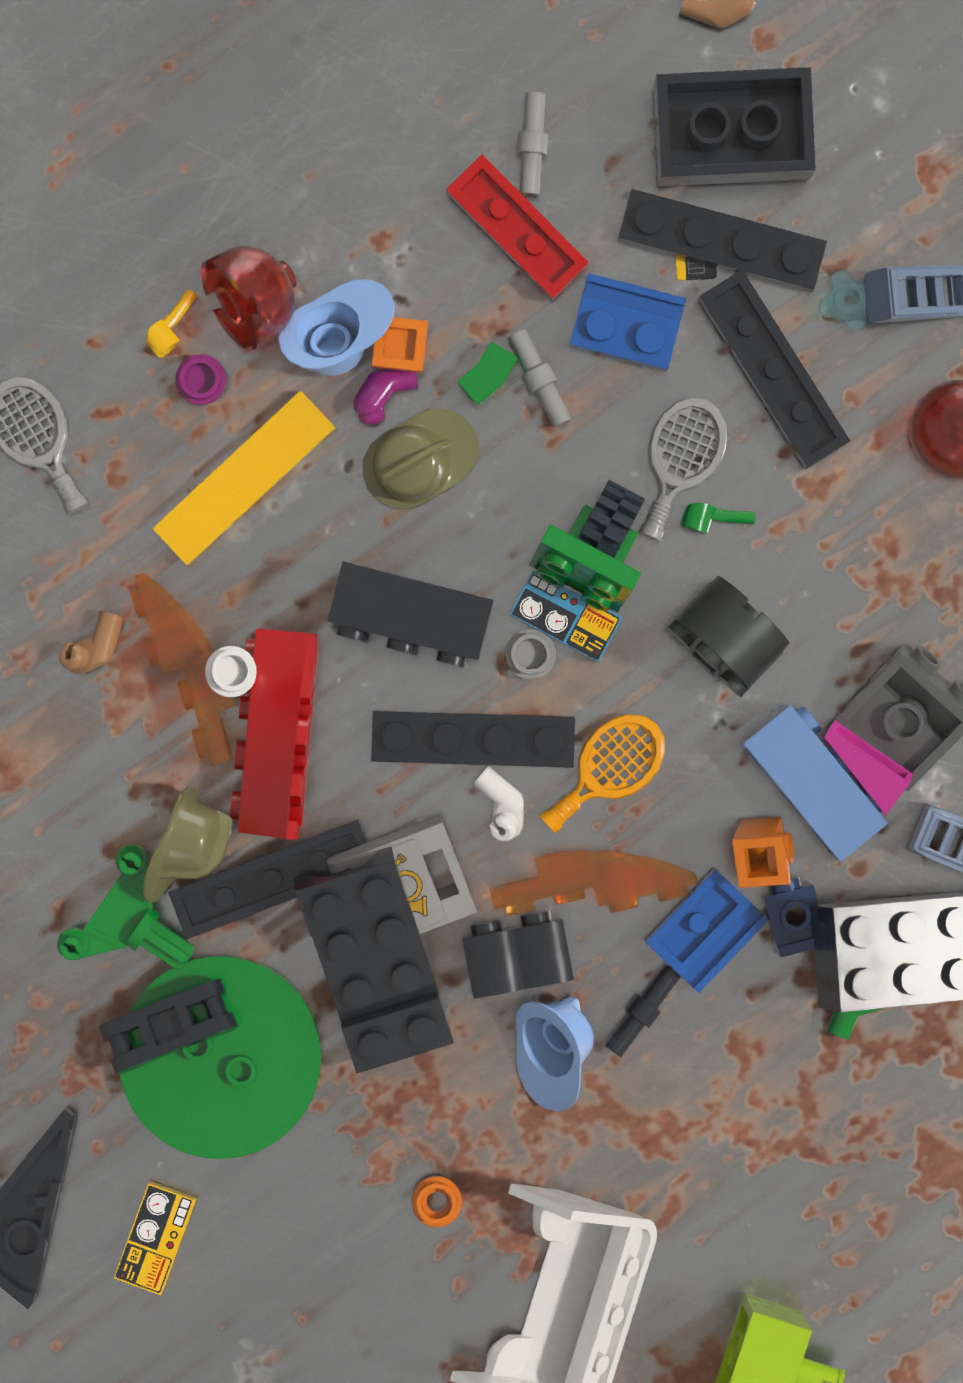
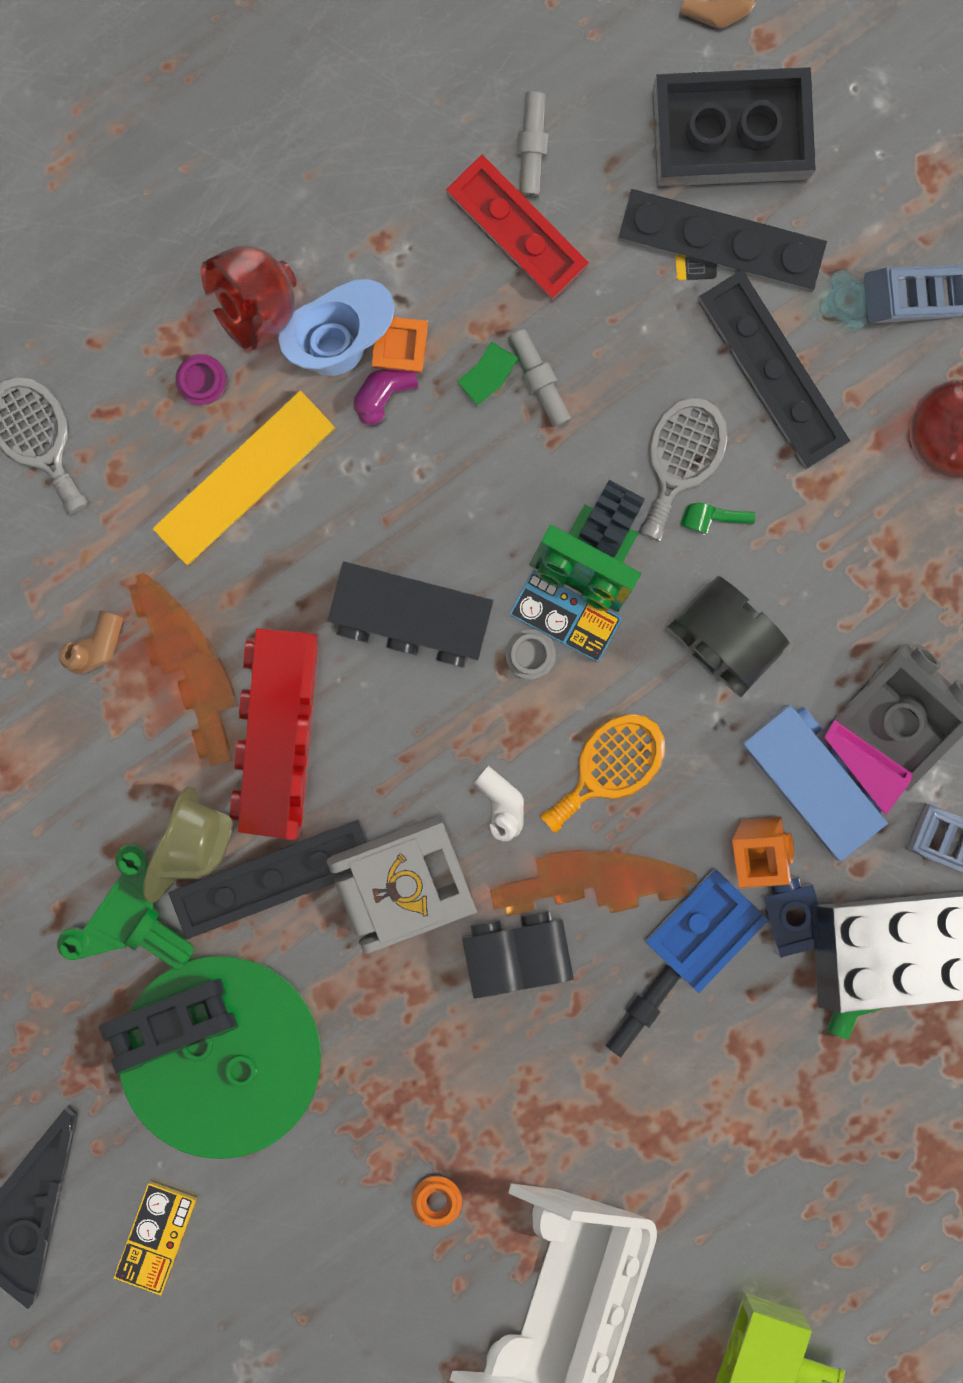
(160, 336): yellow hand -> none
(230, 671): white plate -> none
(374, 962): black piece -> none
(420, 458): olive piece -> none
(473, 739): black plate -> none
(550, 1051): light blue piece -> none
(627, 322): blue plate -> none

